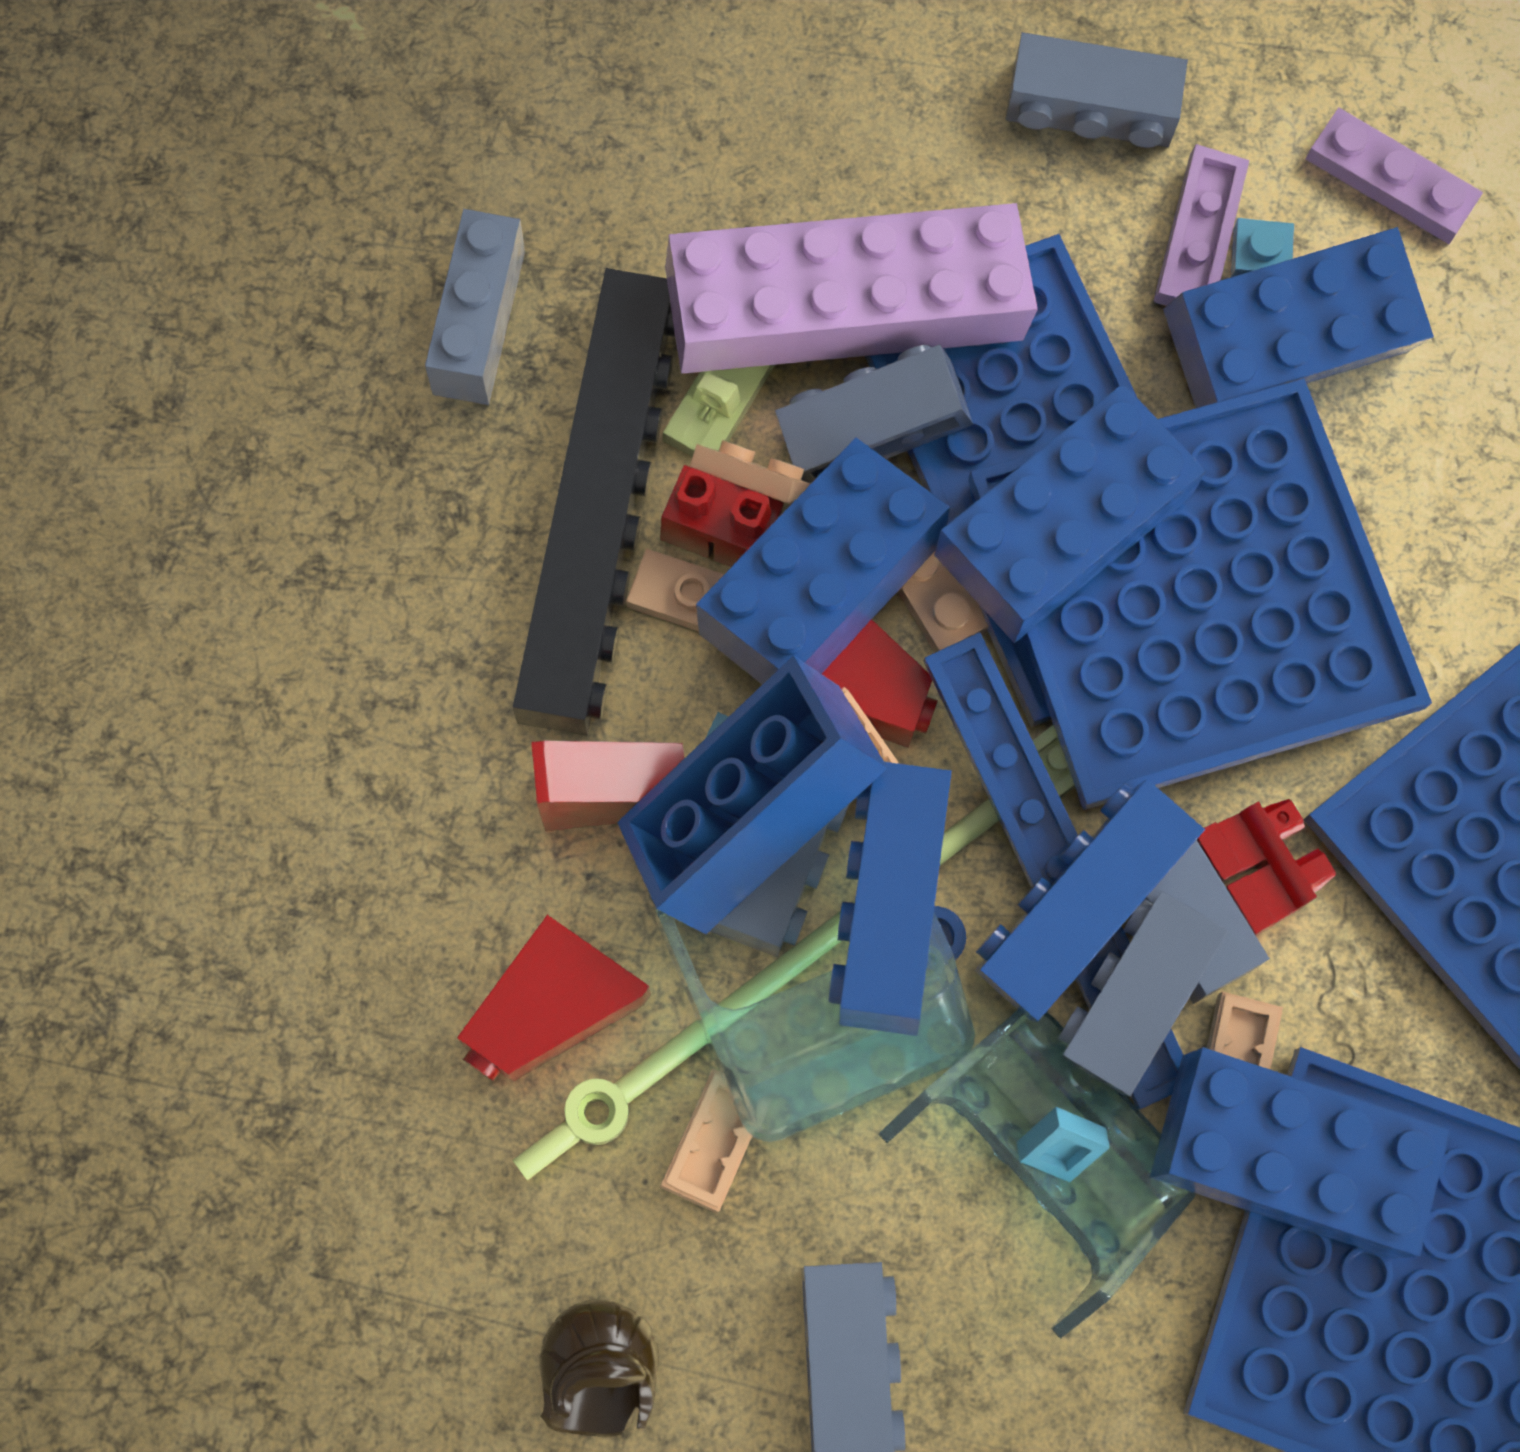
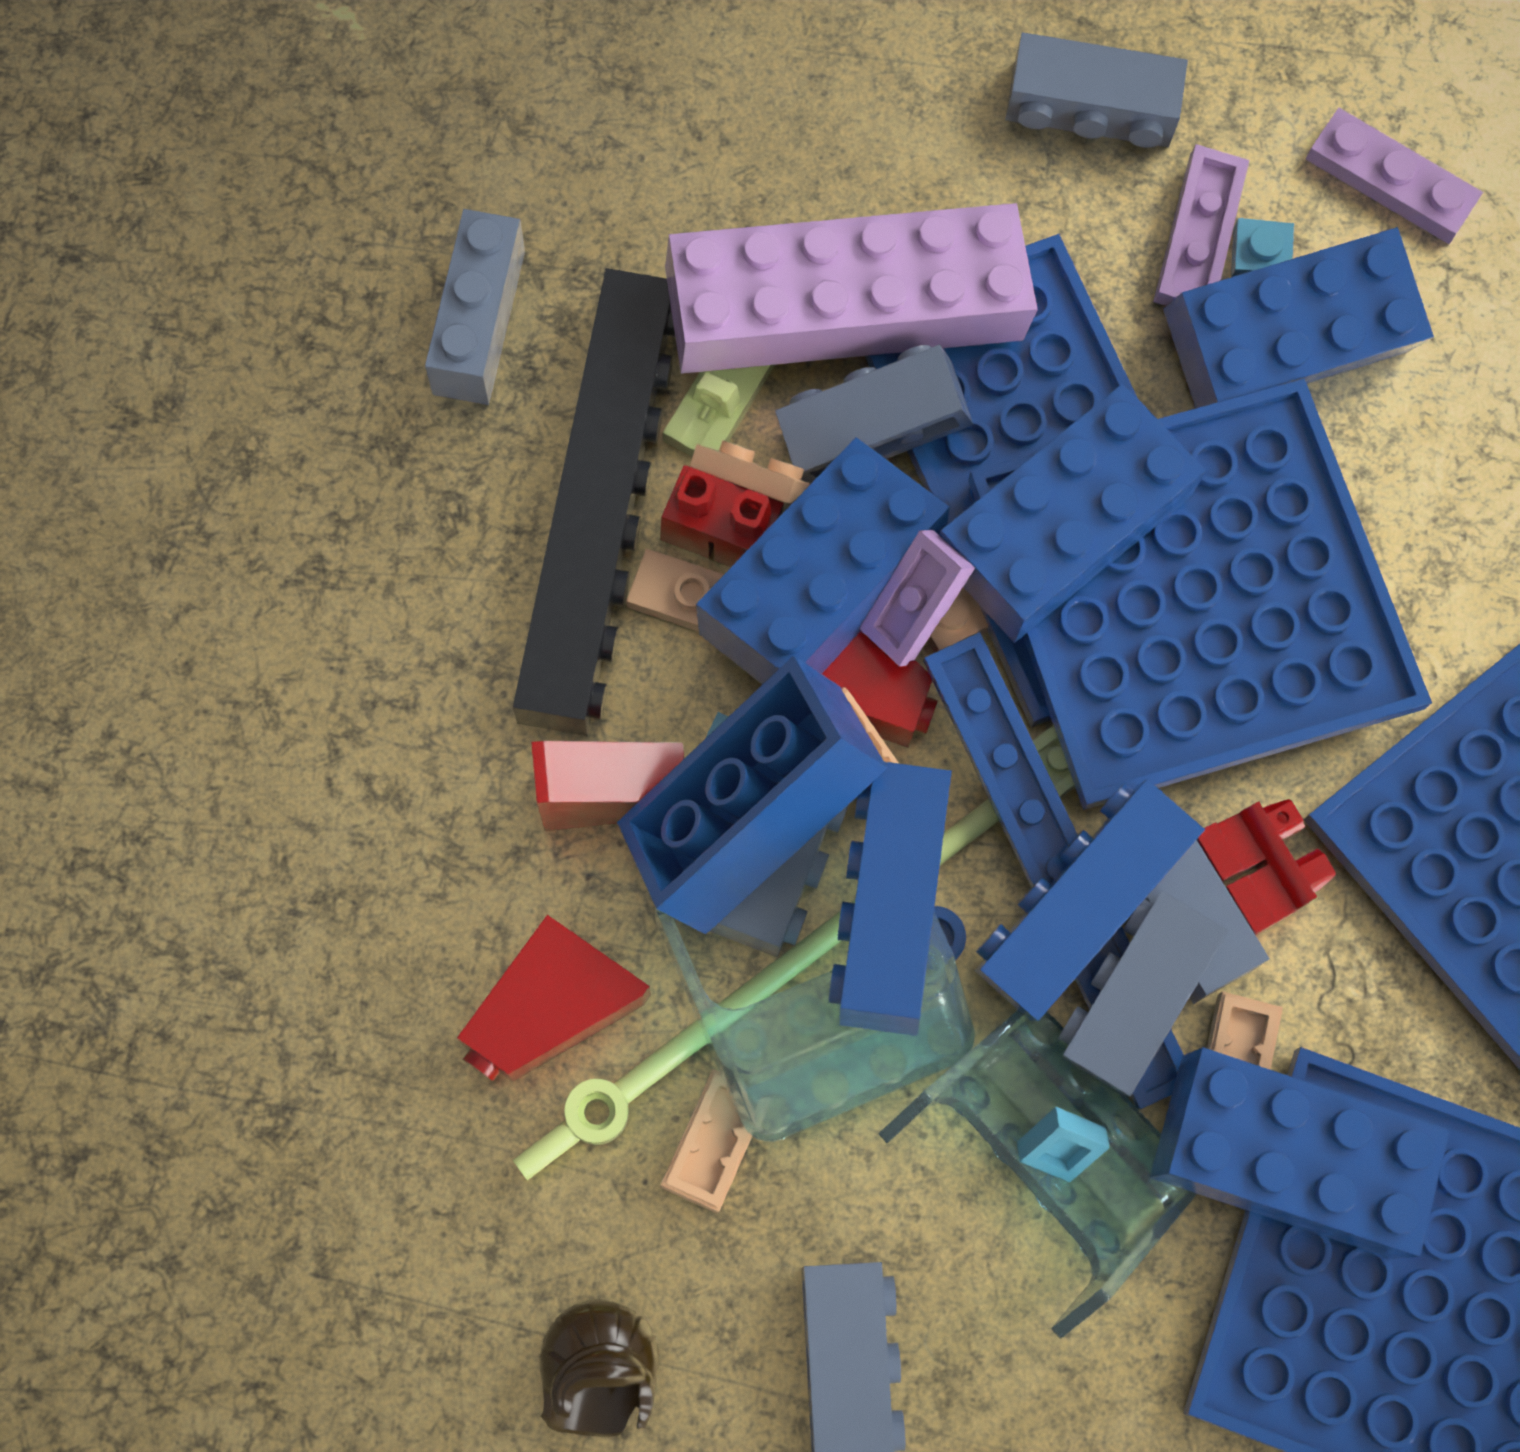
(916, 597): none -> lavender plate

